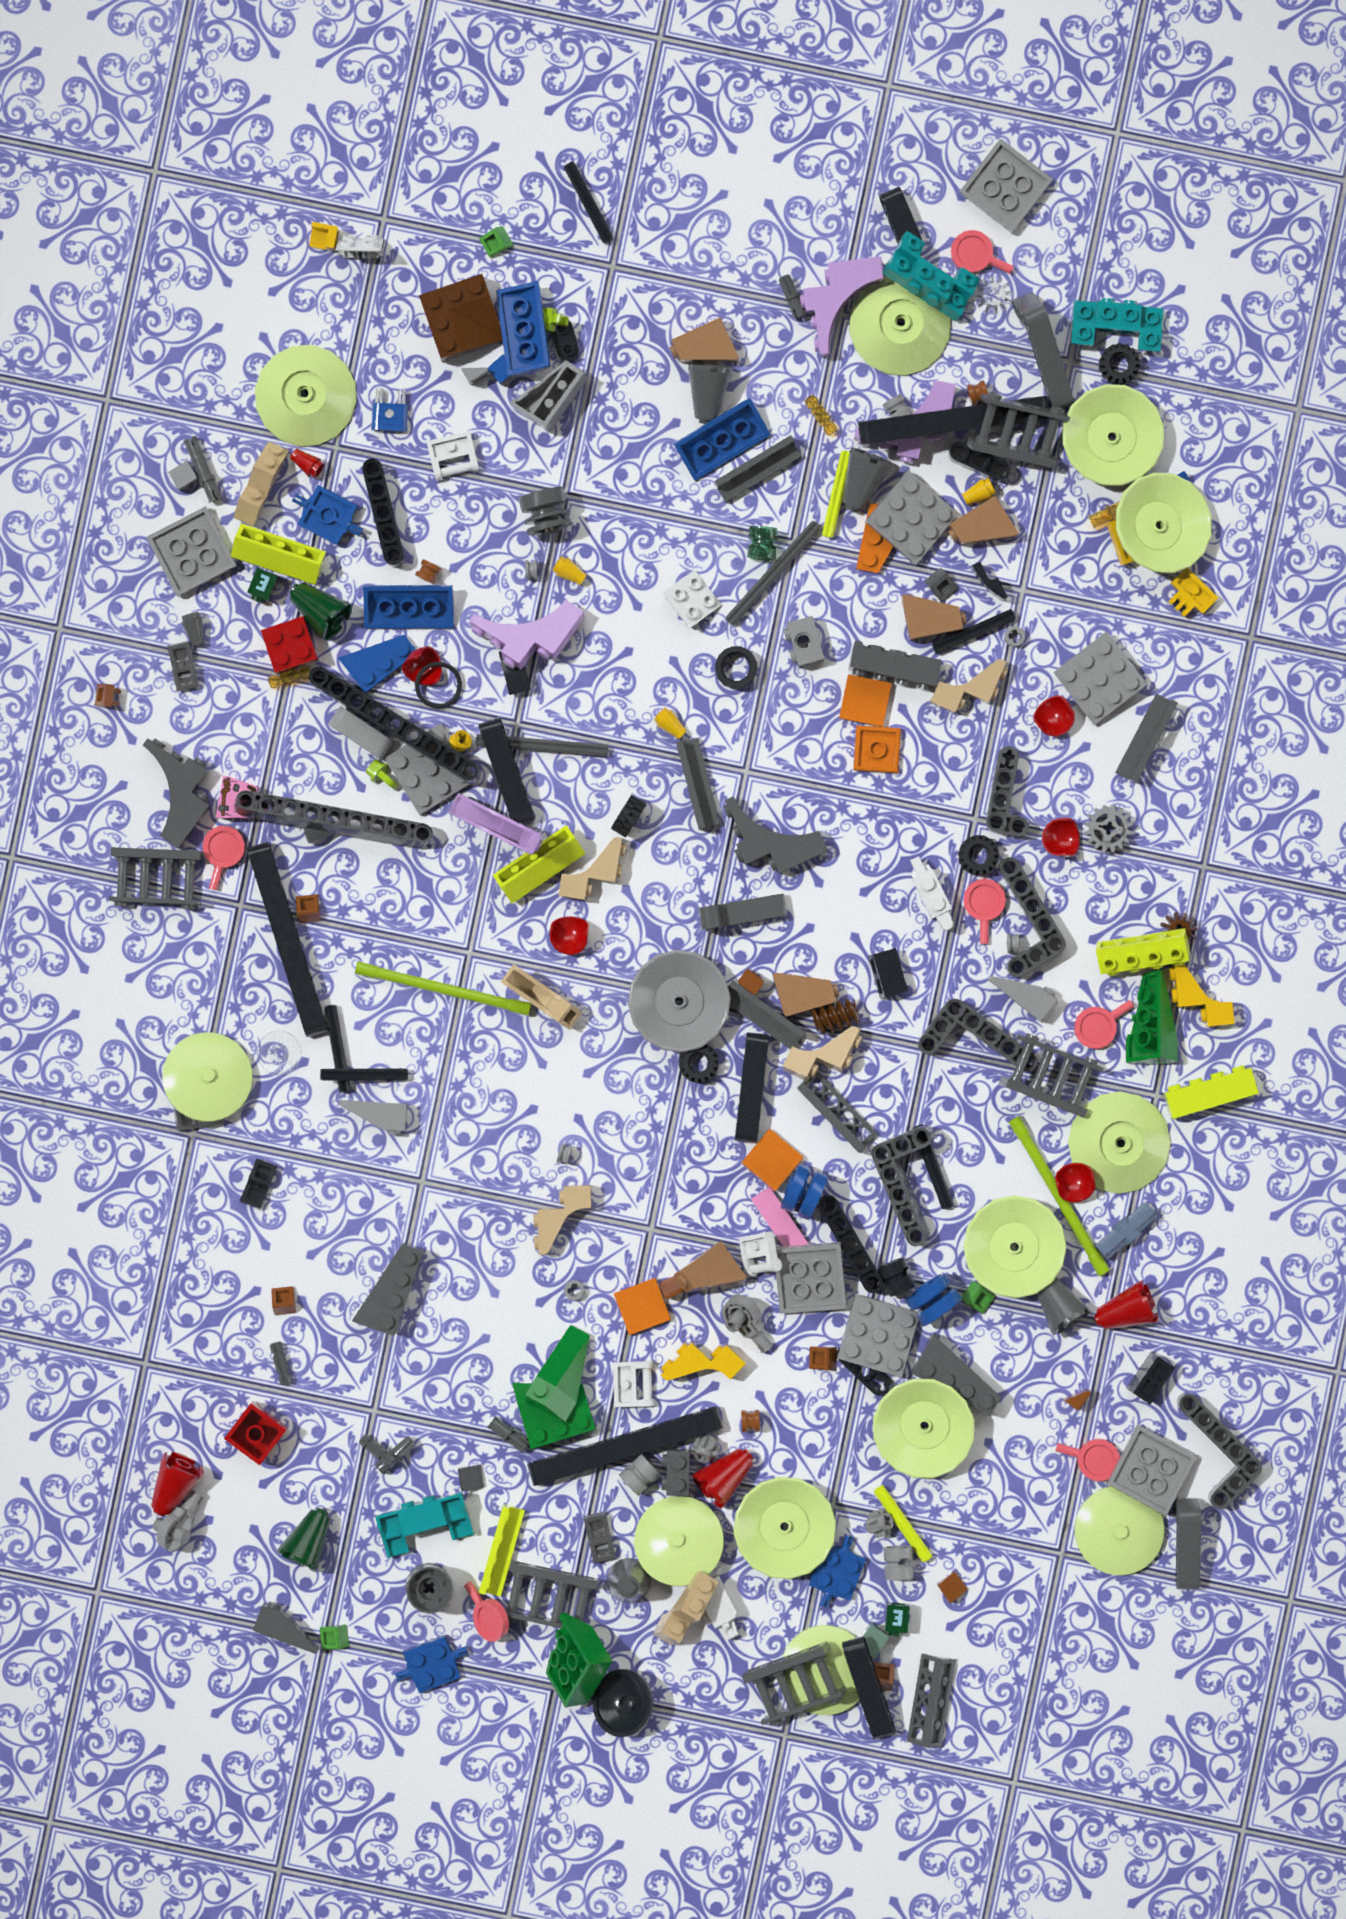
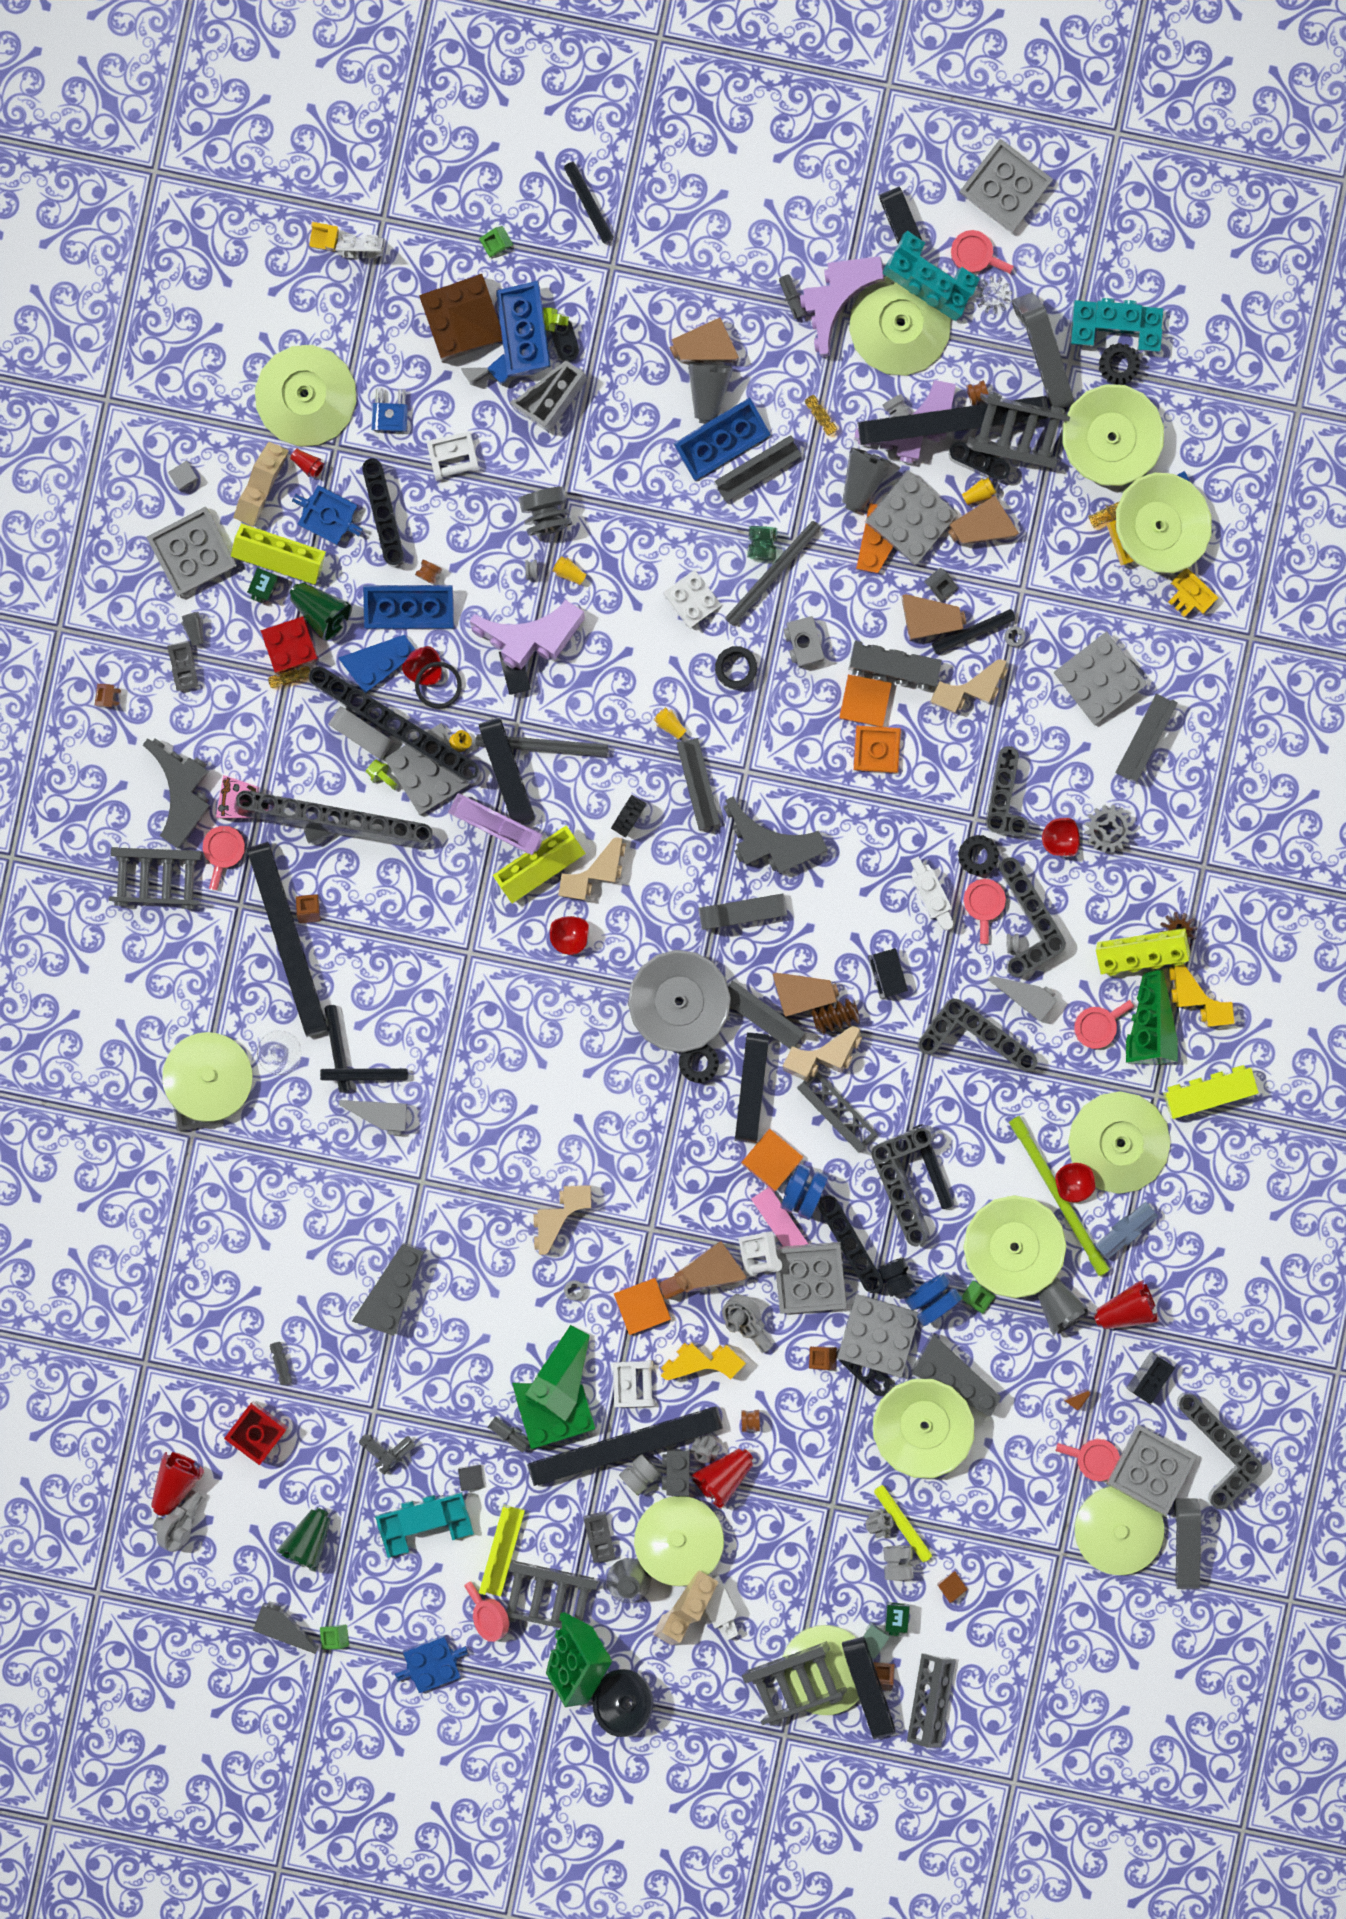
(206, 478): dark grey pin -> none
(258, 1184): black slope -> none
(283, 1300): dark orange slope -> none
(374, 971): lime piece -> none
(429, 1601): dark grey wheel -> none
(541, 996): tan arch -> none
(564, 1153): light grey bush -> none
(751, 981): dark orange slope -> none
(788, 1551): yellowish green dish -> none
(836, 496): neon yellow axle -> none
(838, 1573): blue plate -> none
(994, 586): black slope -> none
(1054, 716): red helmet -> none
(1054, 1096): dark grey fence -> none

